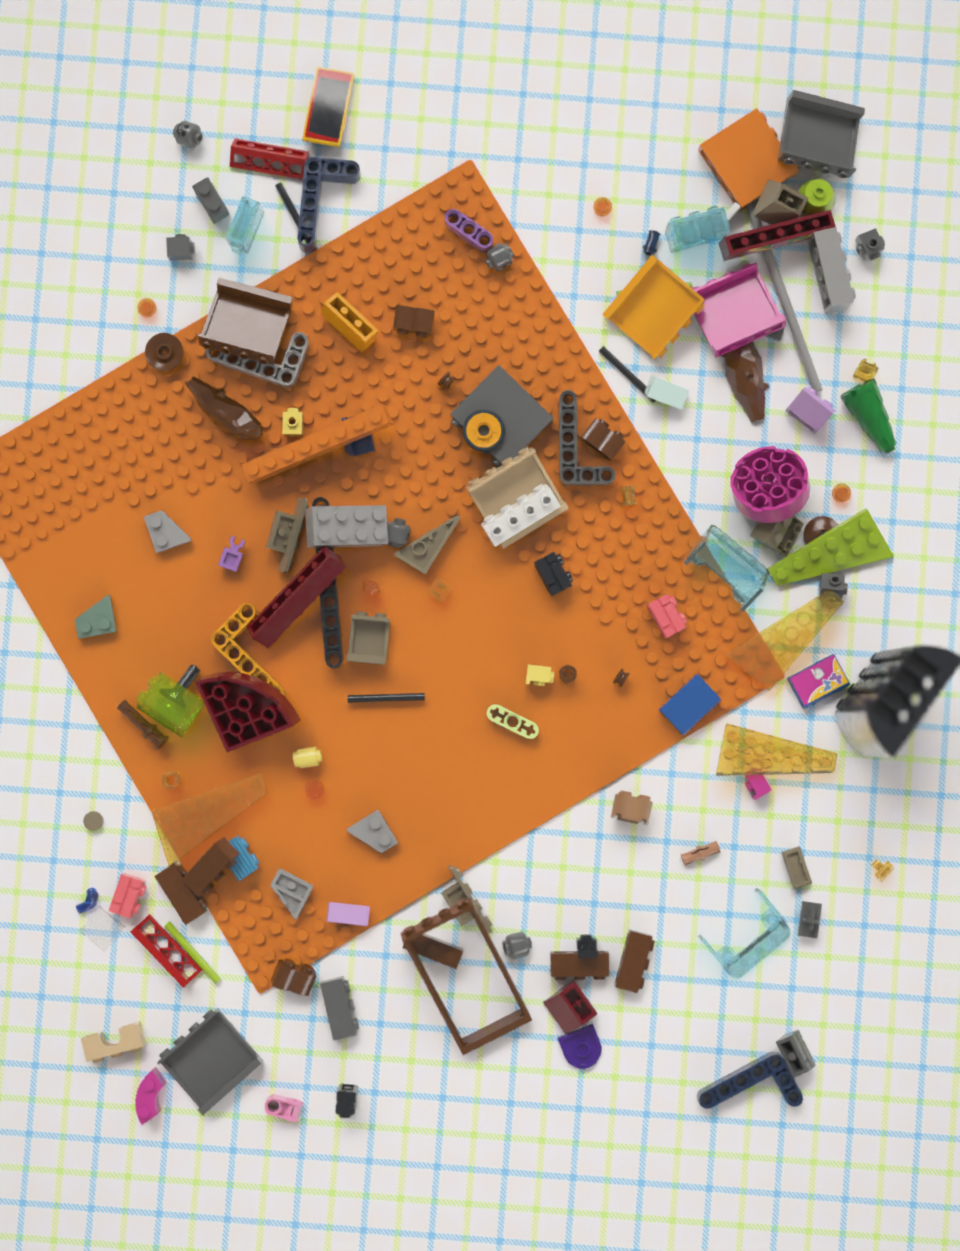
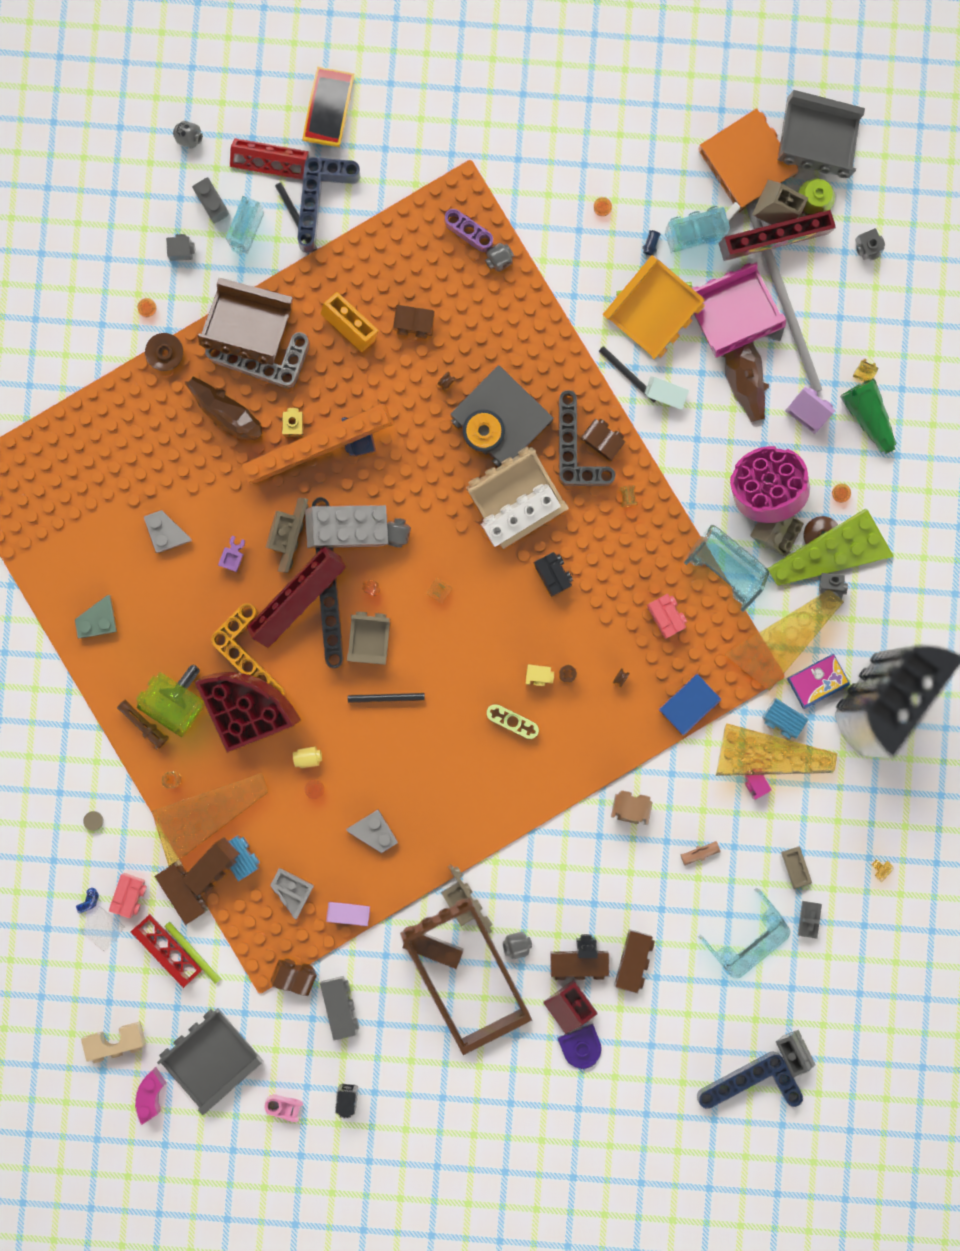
(423, 551): dark tan wing -> none
(784, 718): none -> dark azure brick
(830, 270): light grey brick -> none

